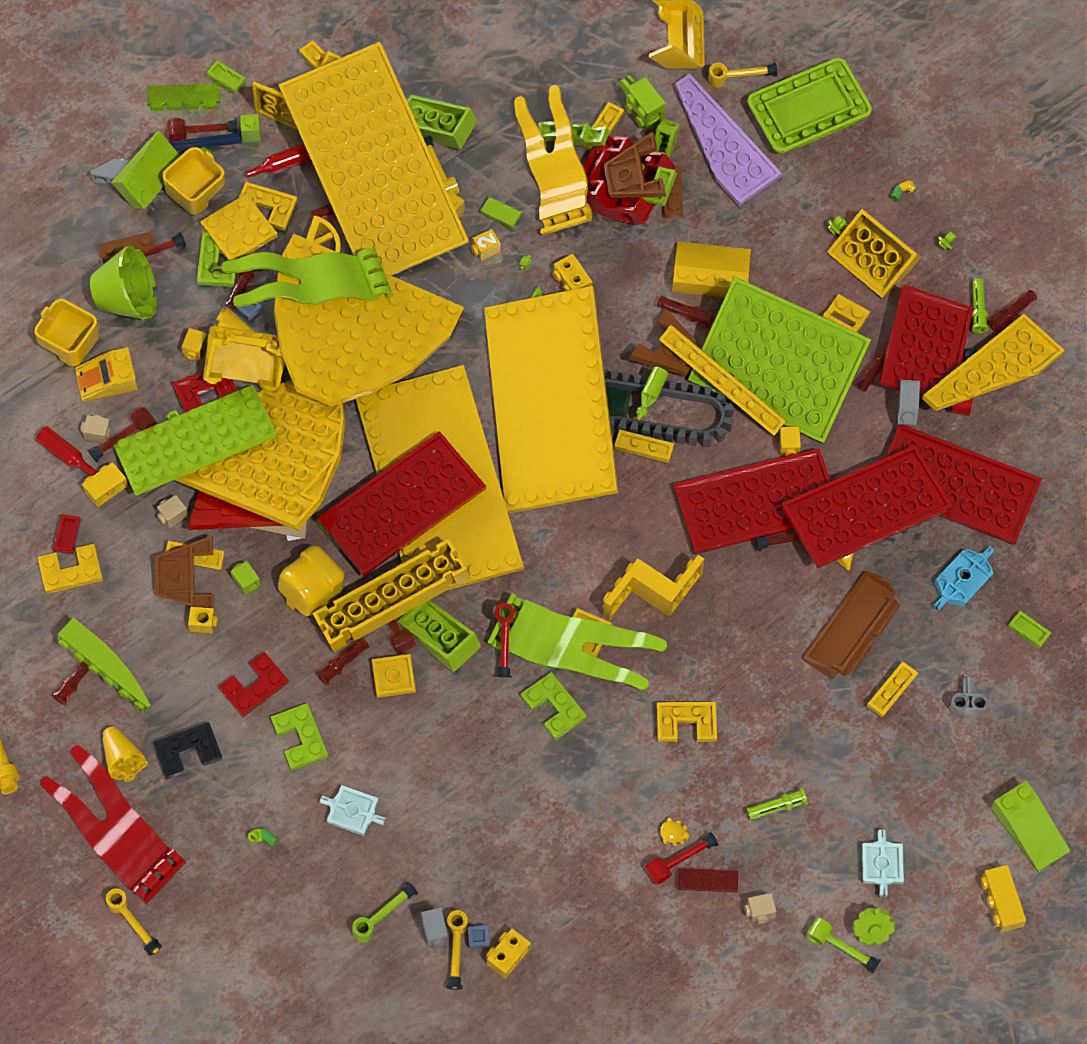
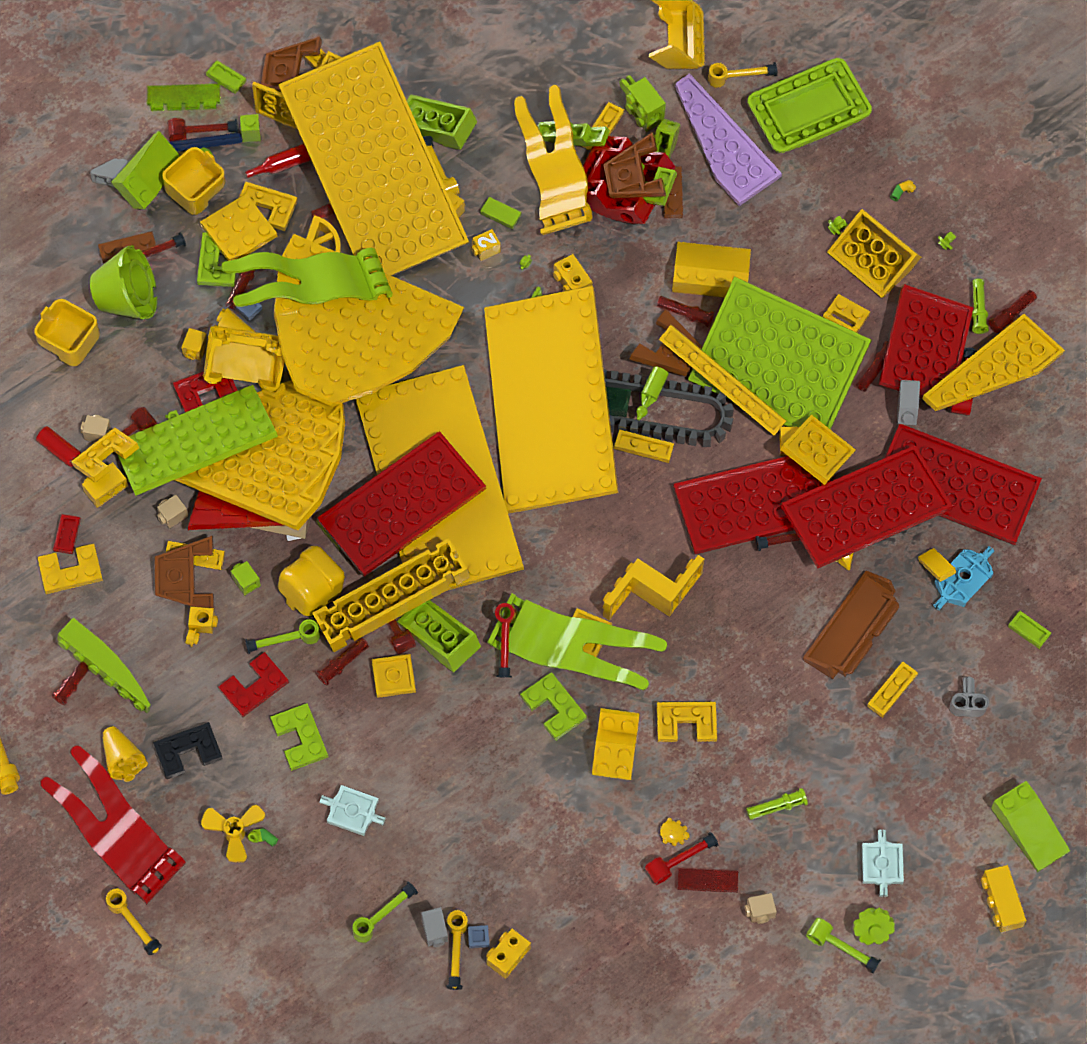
(91, 460): none -> yellow plate
(106, 375): yellow slope -> none
(192, 637): none -> yellow plate
(214, 821): none -> yellow piece
(252, 645): none -> lime piece
(286, 62): none -> dark orange wing
(615, 744): none -> yellow bracket
(817, 449): none -> yellow plate
(936, 564): none -> yellow tile

